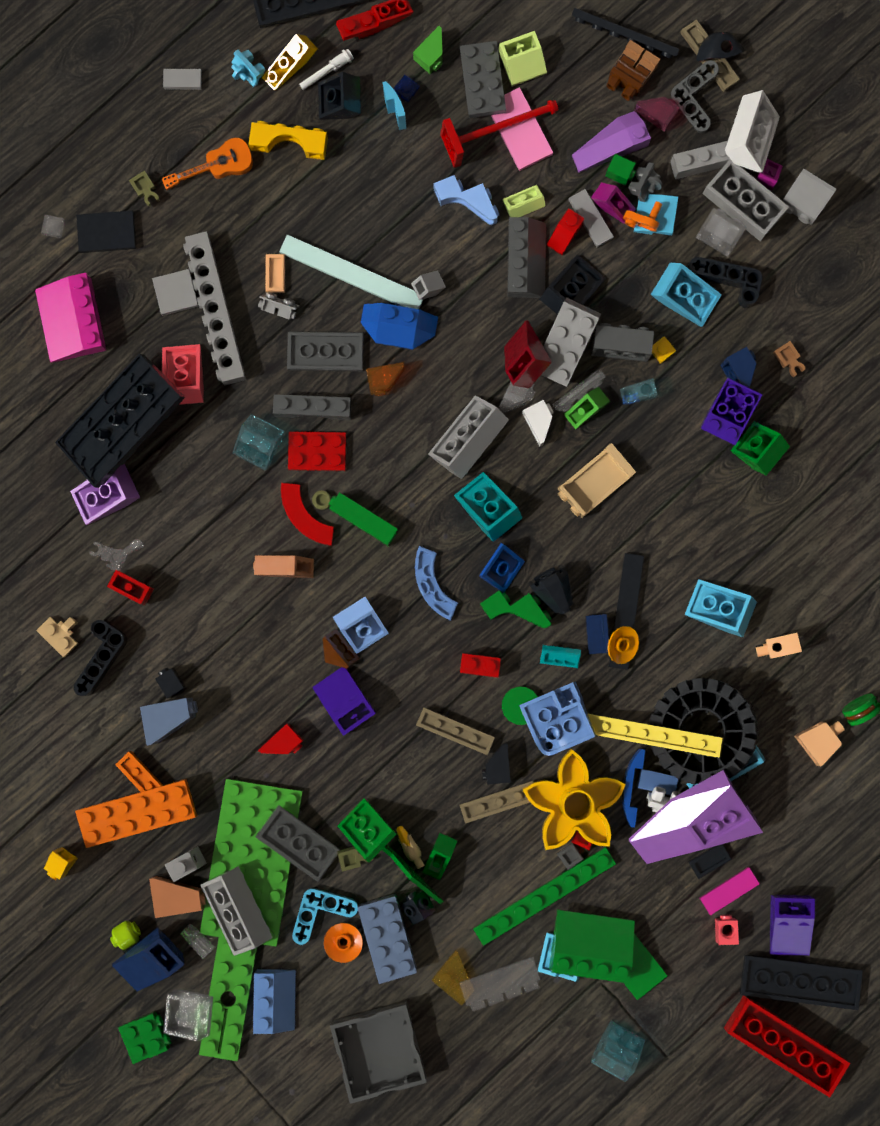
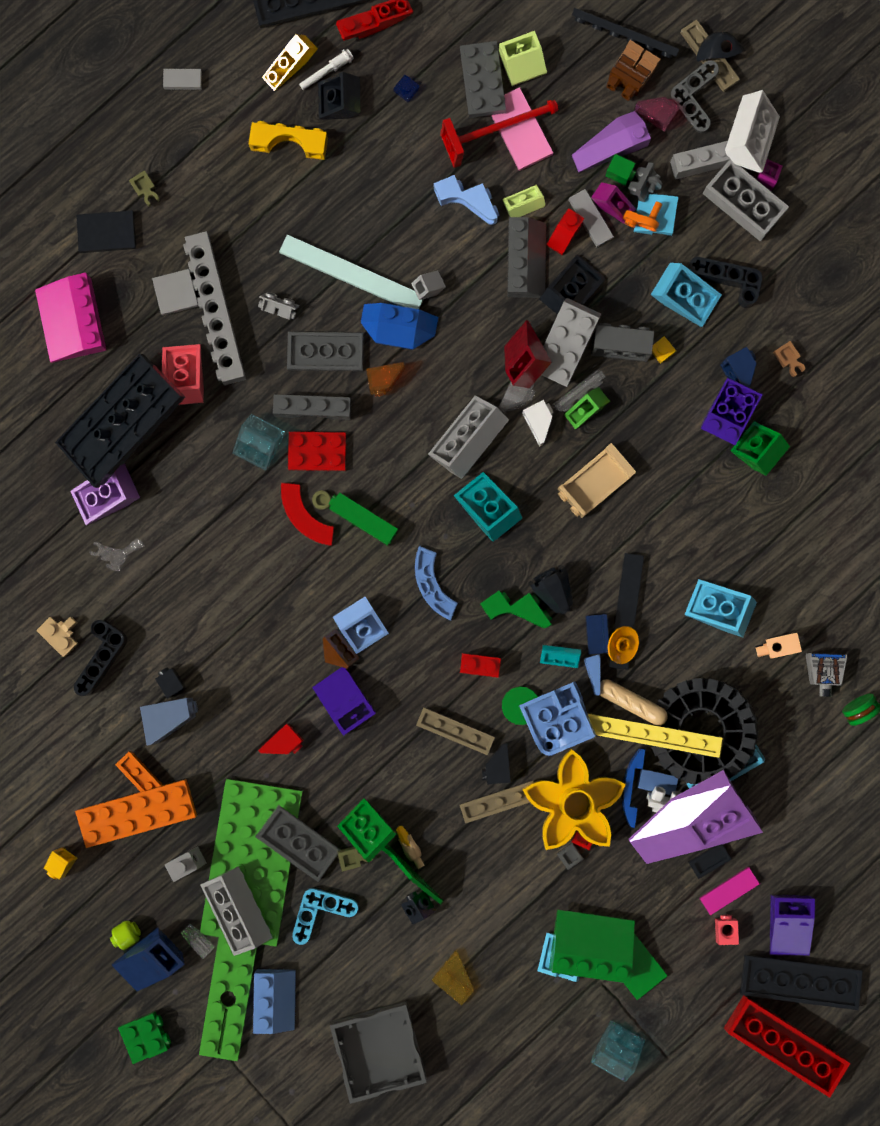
(53, 226): clear plate -> none
(130, 587): red brick -> none
(175, 897): nougat slope -> none
(188, 1014): clear brick -> none
(229, 159): orange piece -> none
(244, 69): medium azure hips -> none
(275, 273): light nougat tile -> none
(284, 566): nougat slope -> none
(340, 952): orange dish -> none
(387, 938): sand blue brick -> none
(394, 104): medium azure slope -> none
(429, 52): bright green slope -> none
(440, 856): green slope -> none
(499, 981): clear windscreen -> none
(502, 568): blue slope -> none
(544, 896): green plate -> none
(593, 668): none -> medium blue slope
(633, 702): none -> tan piece
(639, 392): clear light blue leg -> none
(721, 231): clear brick -> none
(808, 197): light grey slope -> none
(820, 741): light nougat torso -> none
(826, 670): none -> torso

